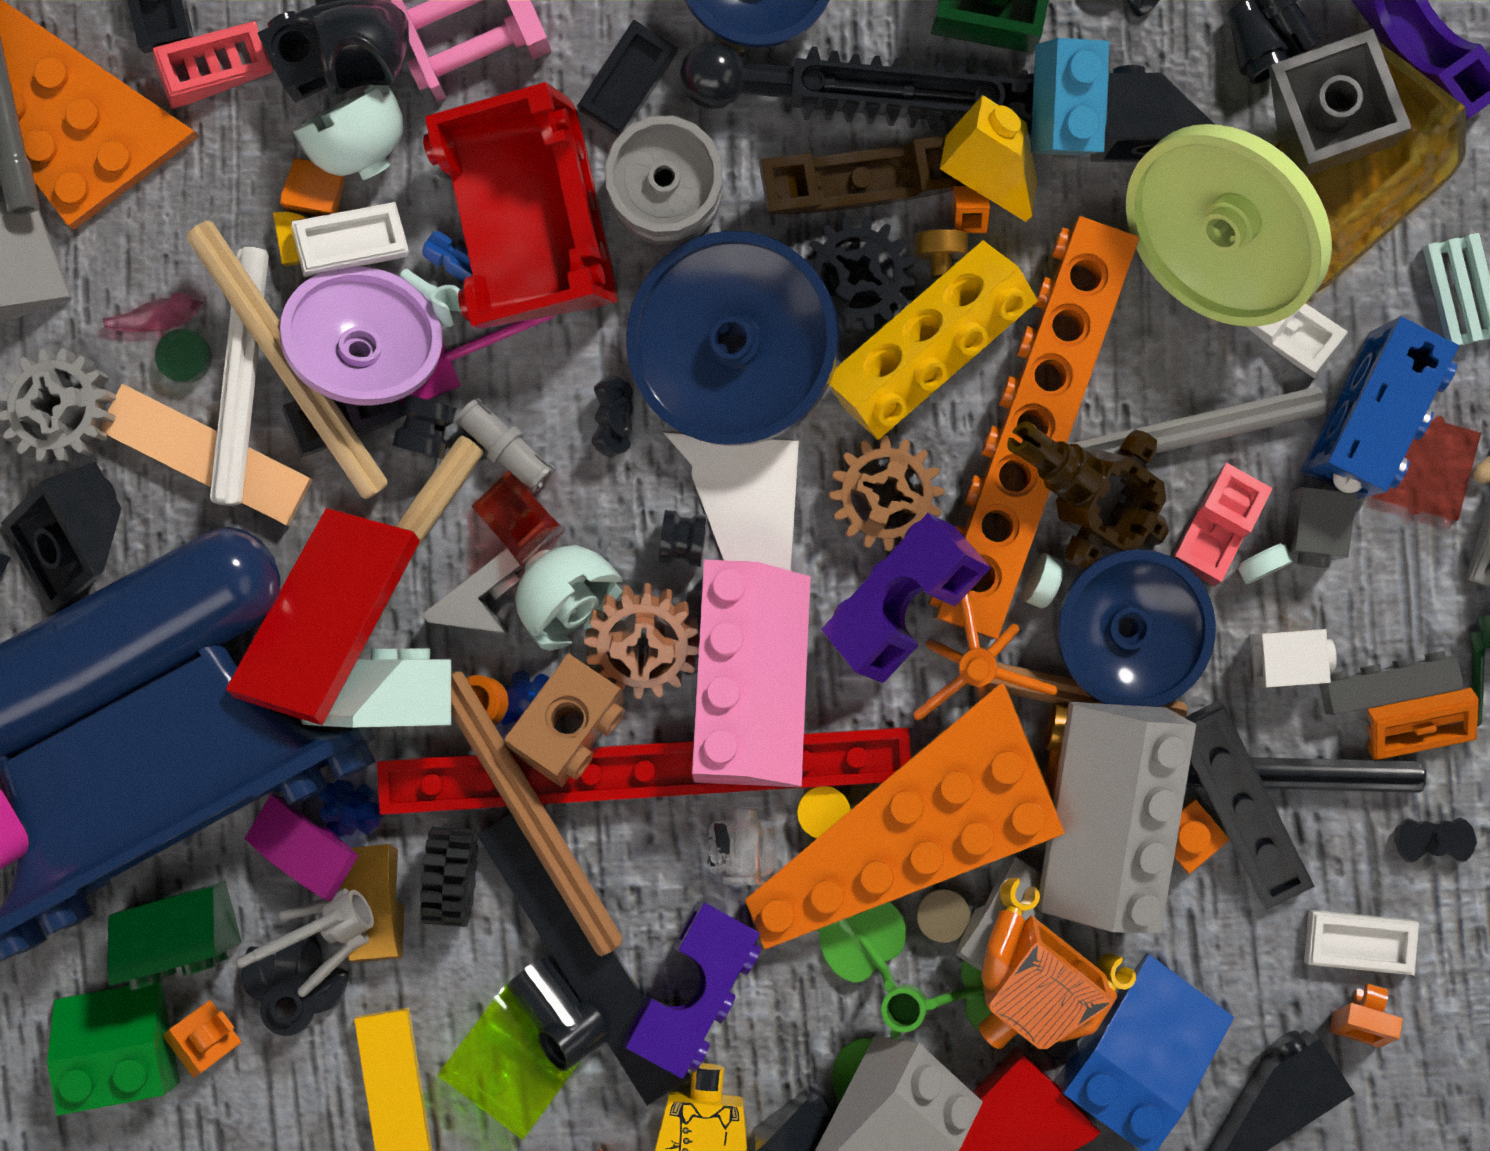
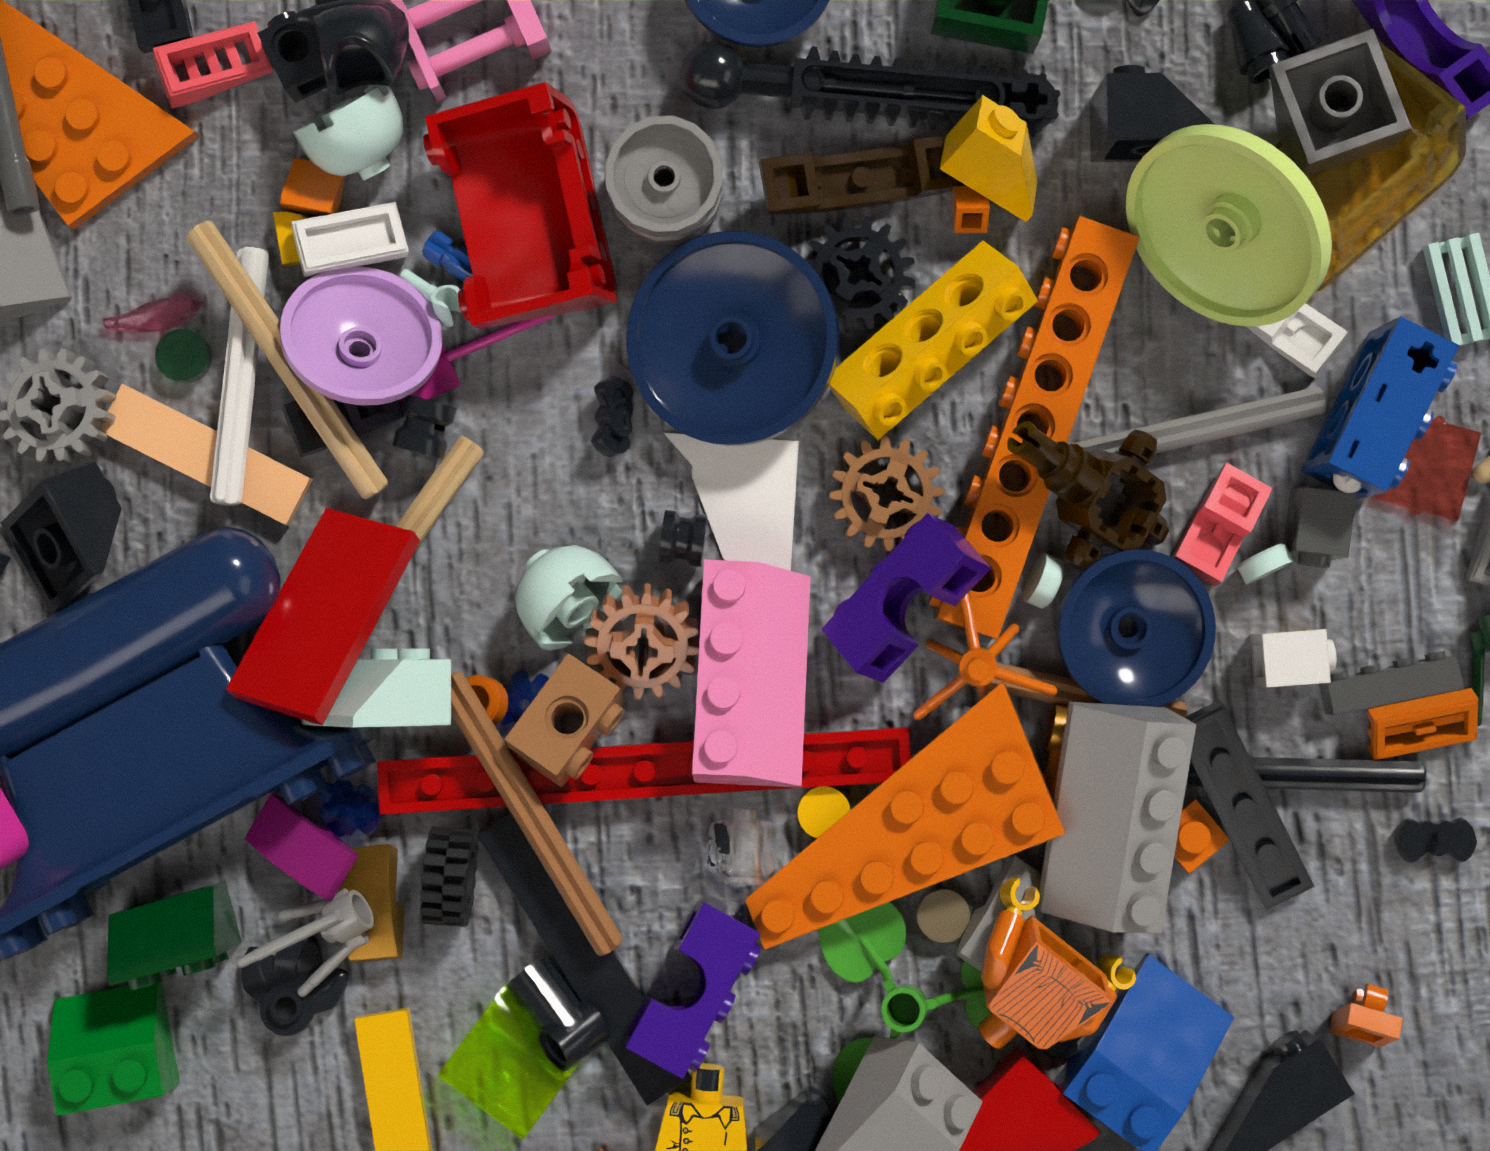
(202, 1038): orange tile -> none
(466, 603): light grey slope -> none
(505, 445): light grey pin -> none
(517, 517): clear red slope -> none
(627, 78): black tile -> none
(941, 248): pearl gold tile -> none
(1070, 96): dark azure brick -> none
(1361, 942): white tile -> none

